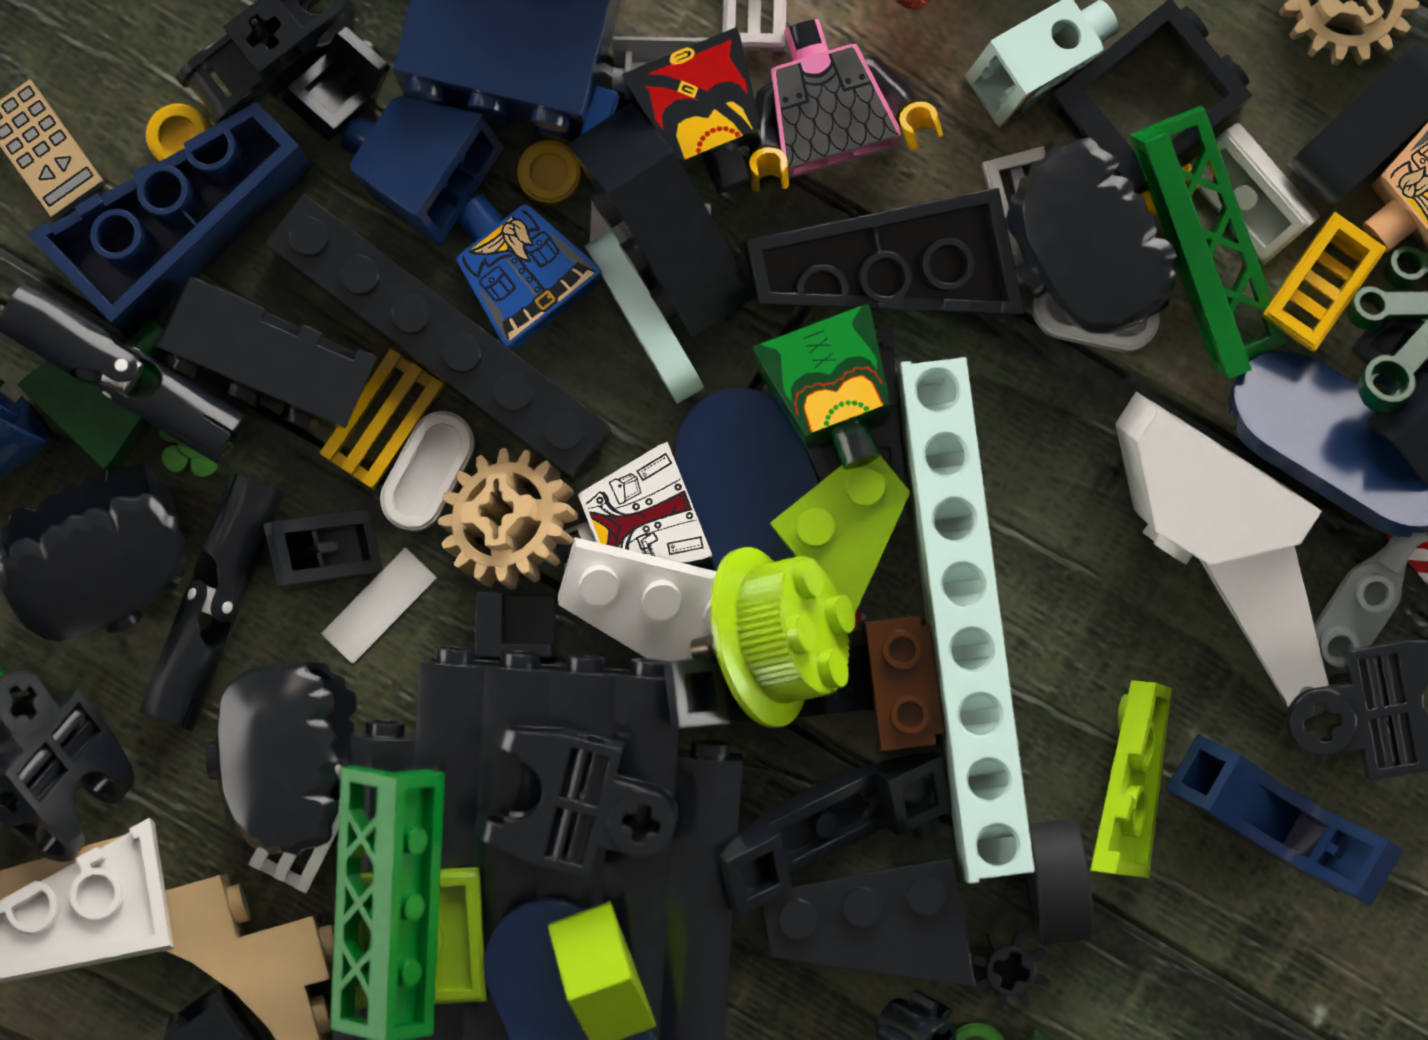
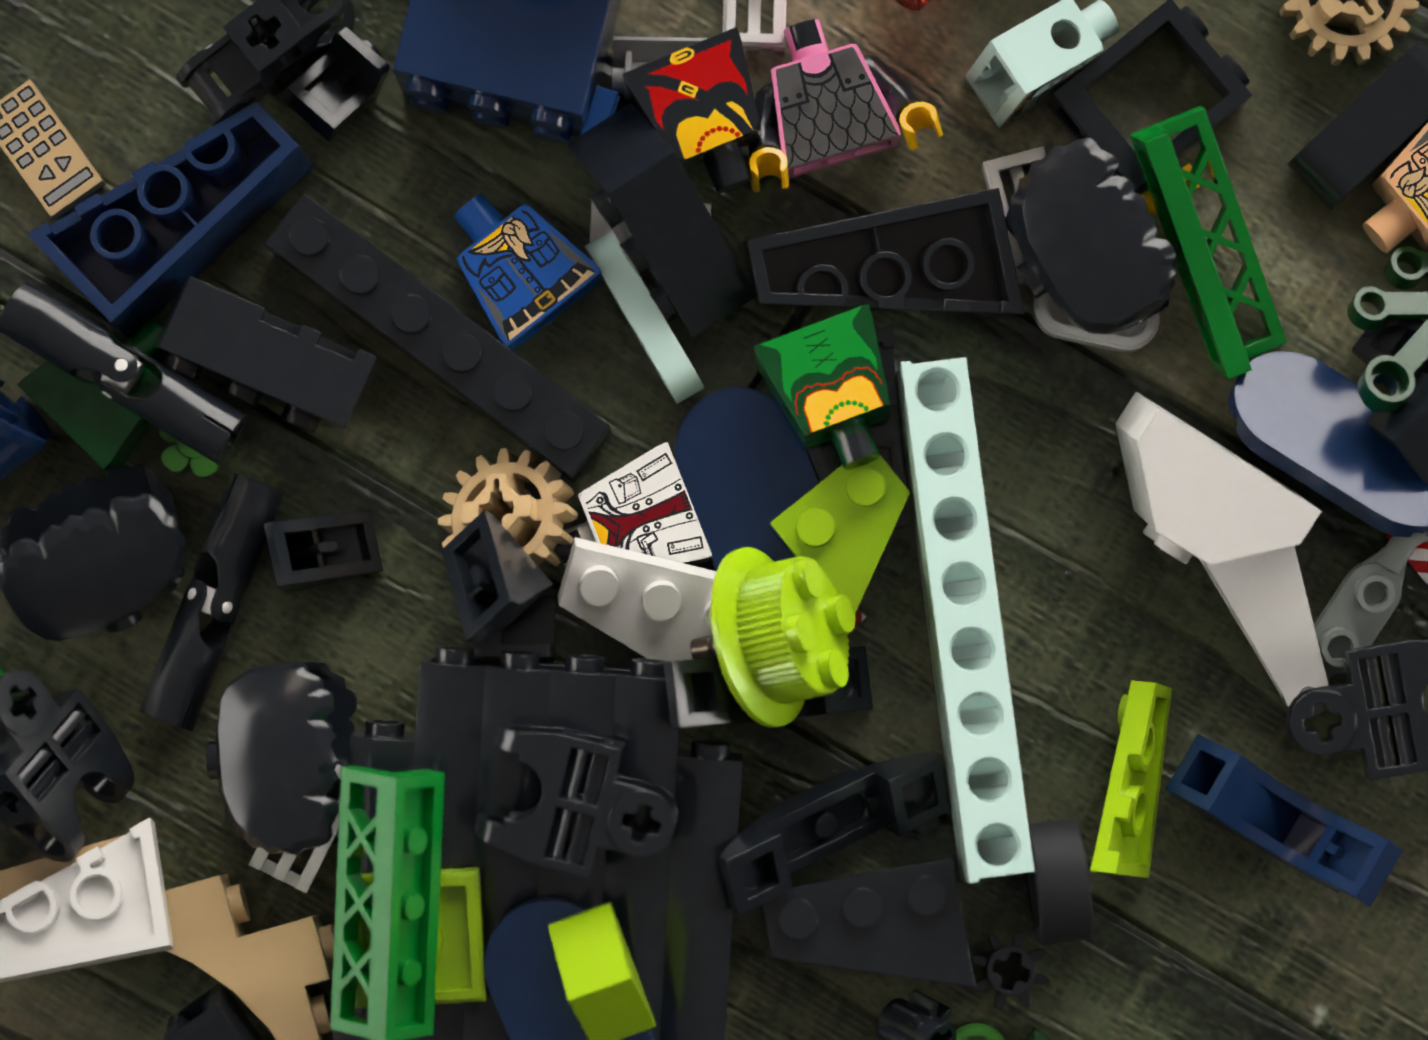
(172, 128): yellow tile -> none
(376, 383): yellow tile -> none
(379, 605): white sticker -> none
(422, 161): dark blue torso -> none
(426, 470): white tile -> none
(490, 577): none -> black slope
(549, 173): yellow tile -> none
(904, 683): reddish brown window -> none
(1267, 198): white slope -> none
(1350, 241): yellow slope -> none

